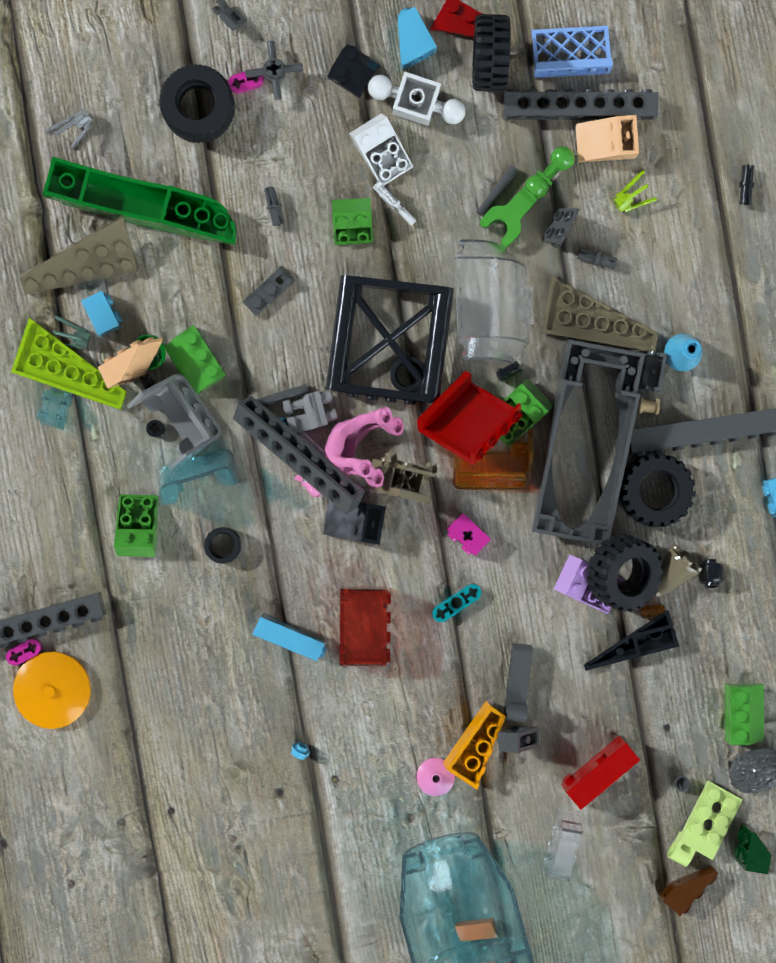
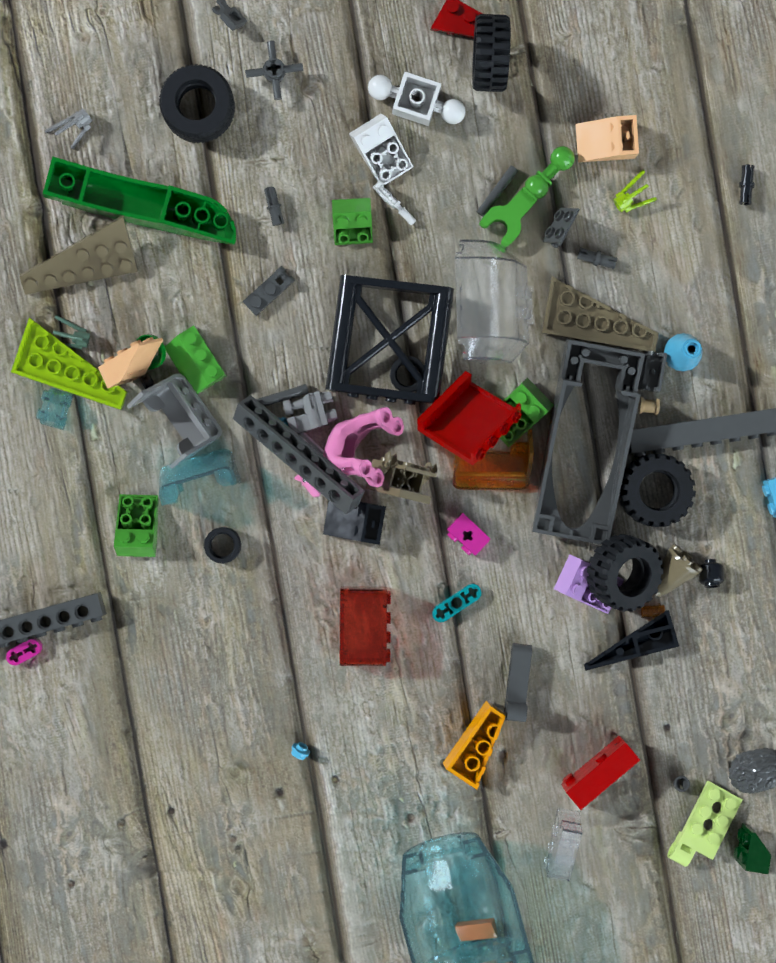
(52, 689): light orange dish -> none
(102, 313): medium azure brick -> none
(151, 432): black bush -> none
(247, 86): dark pink beam -> none
(289, 637): medium azure slope -> none
(352, 70): black slope -> none
(414, 38): medium azure slope -> none
(430, 768): bright pink dish -> none
(508, 371): black pin -> none
(513, 111): dark grey brick -> none
(518, 739): dark grey brick -> none
(570, 67): light blue fence -> none
(683, 891): reddish brown slope -> none
(744, 714): bright green slope -> none

